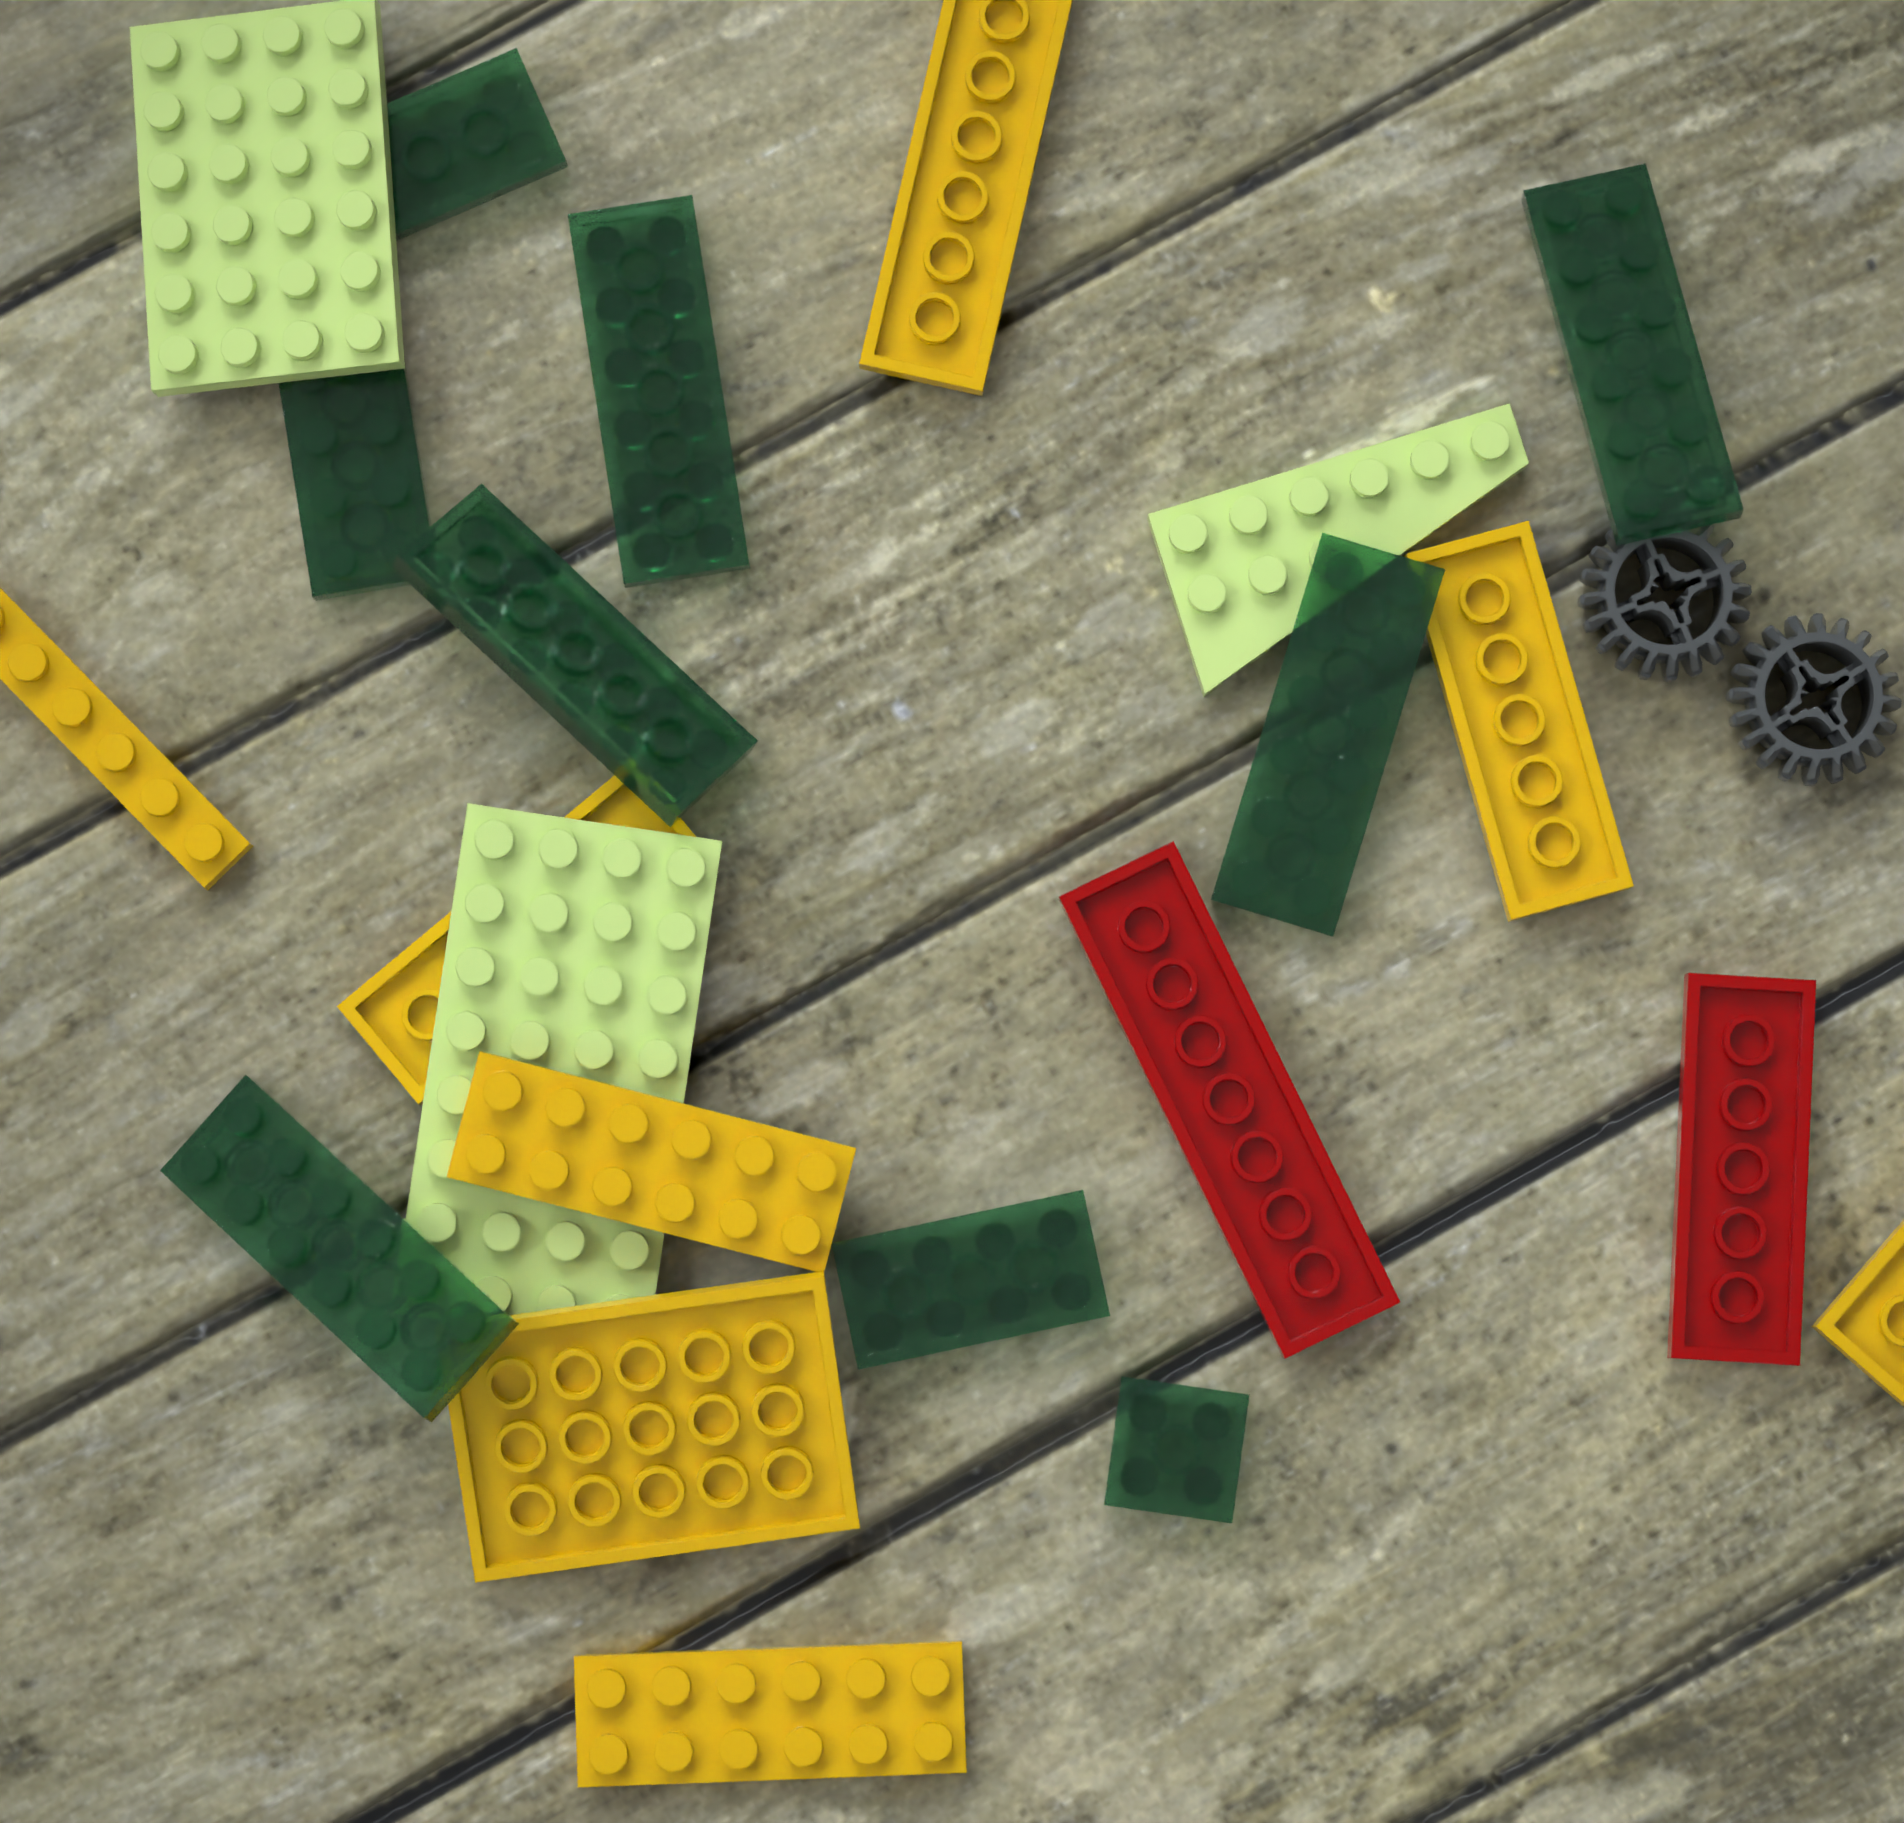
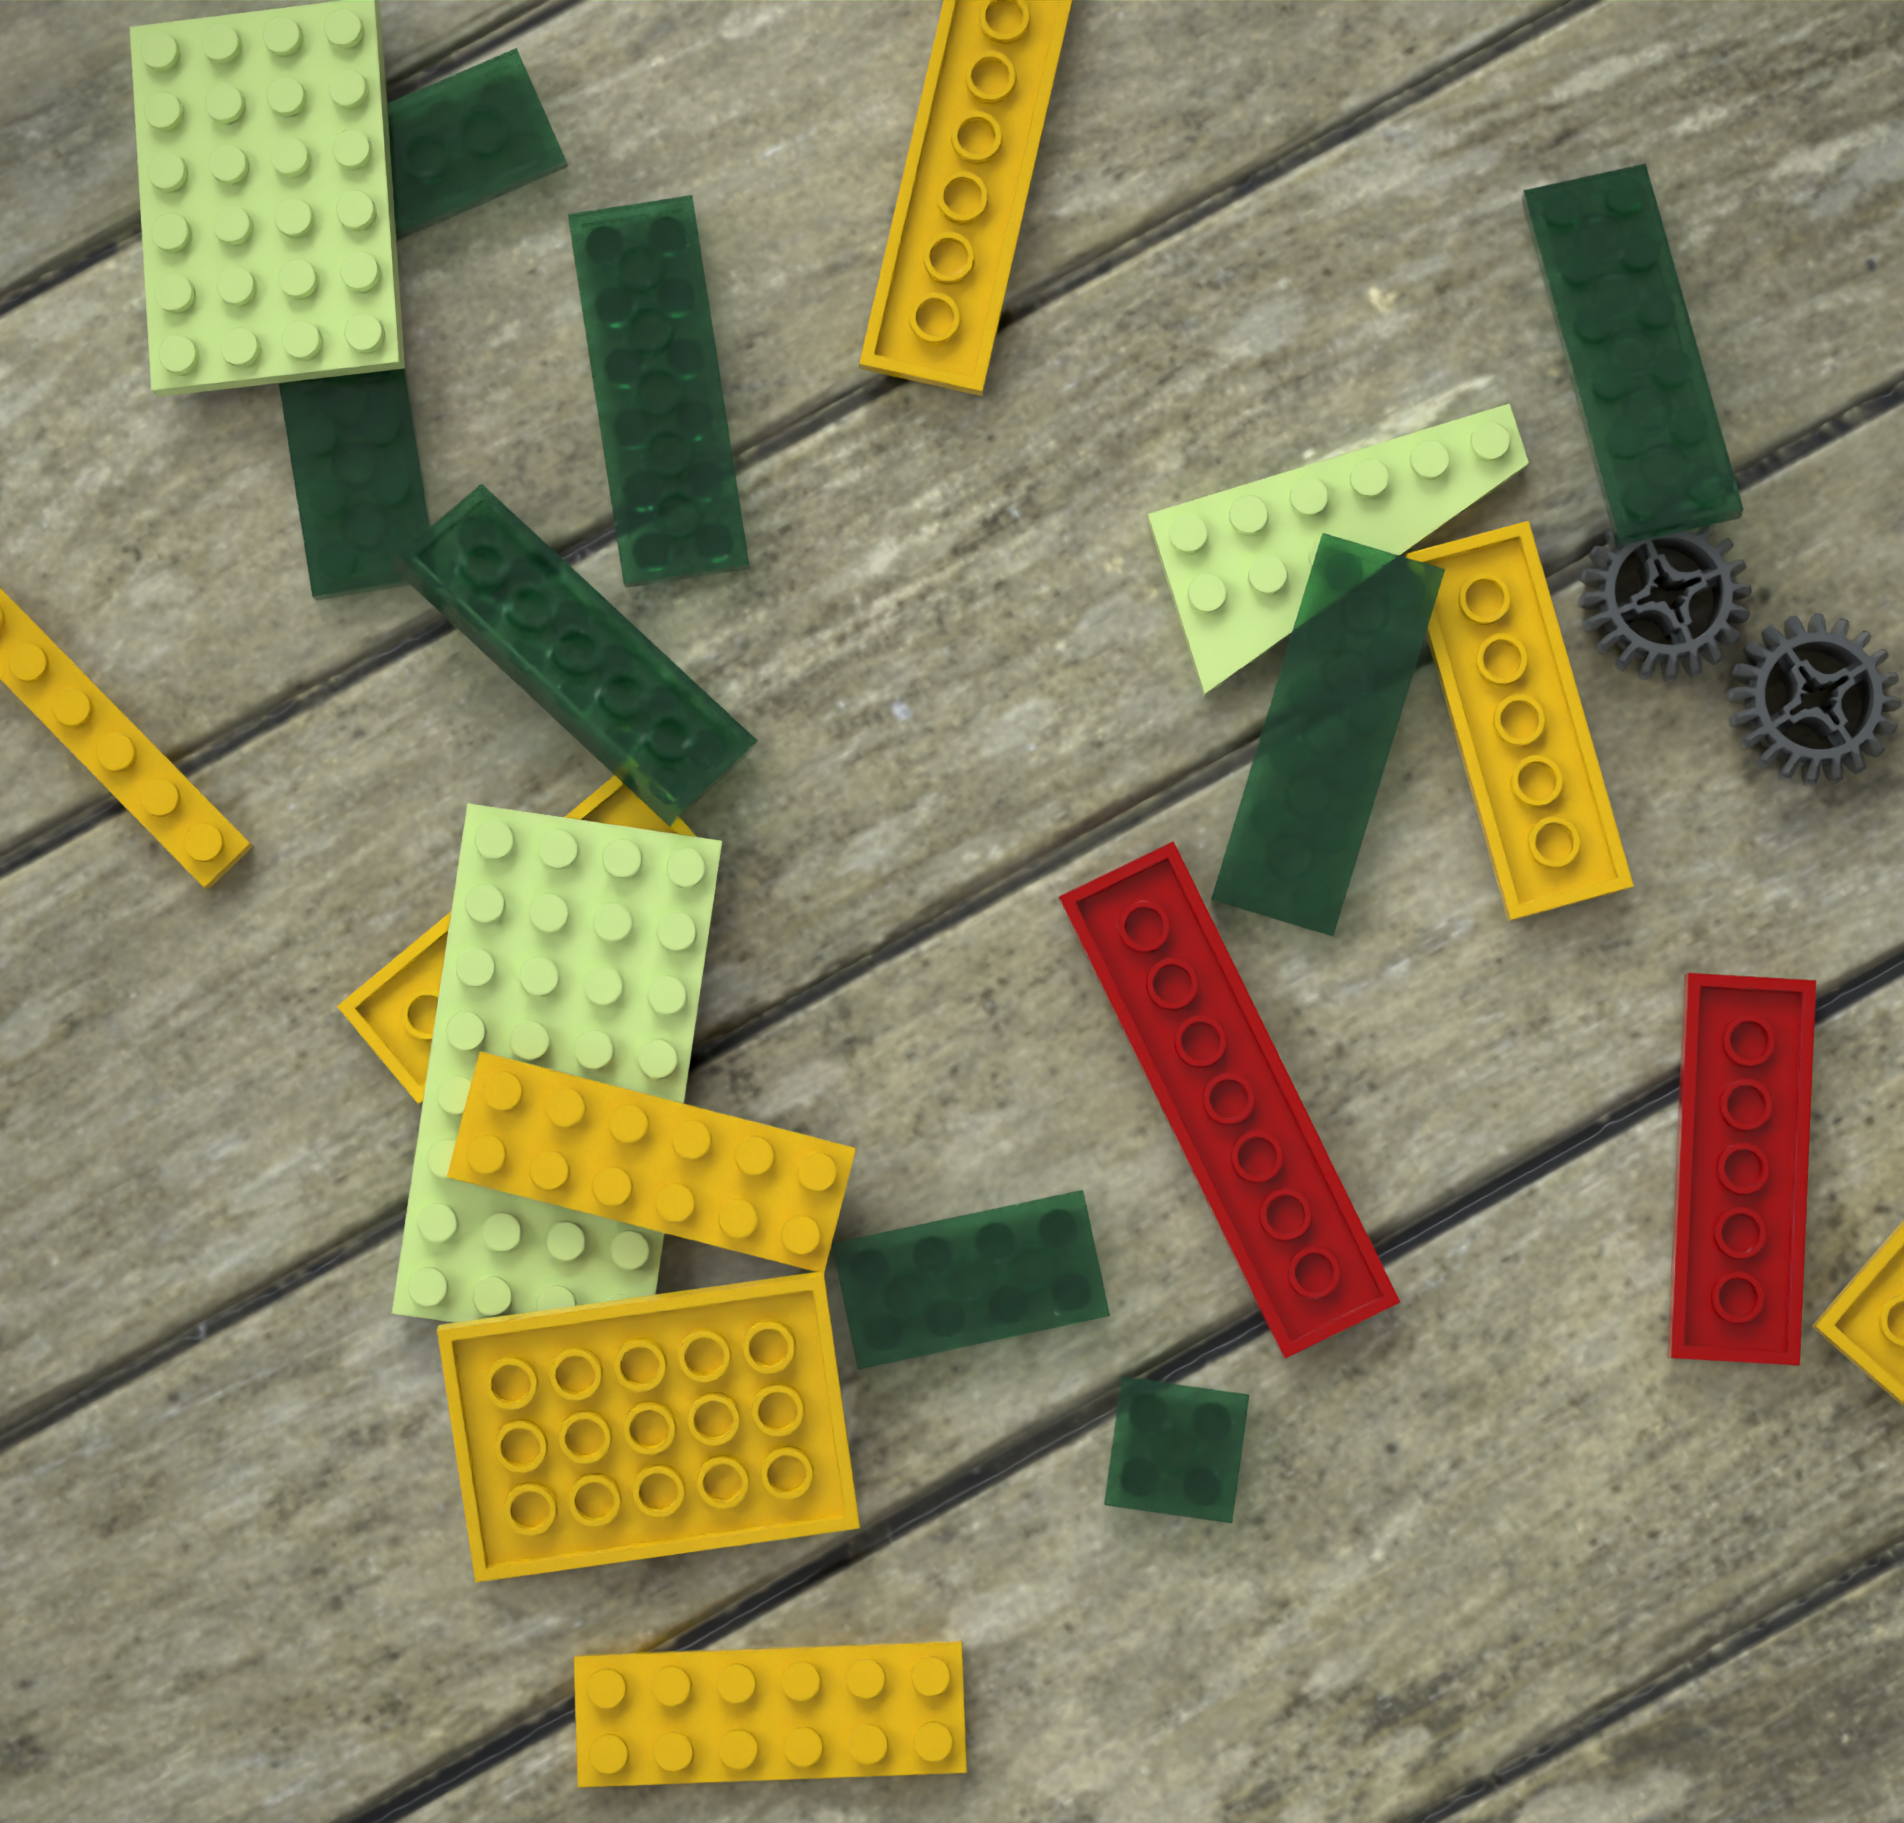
(339, 1248): clear green plate -> none

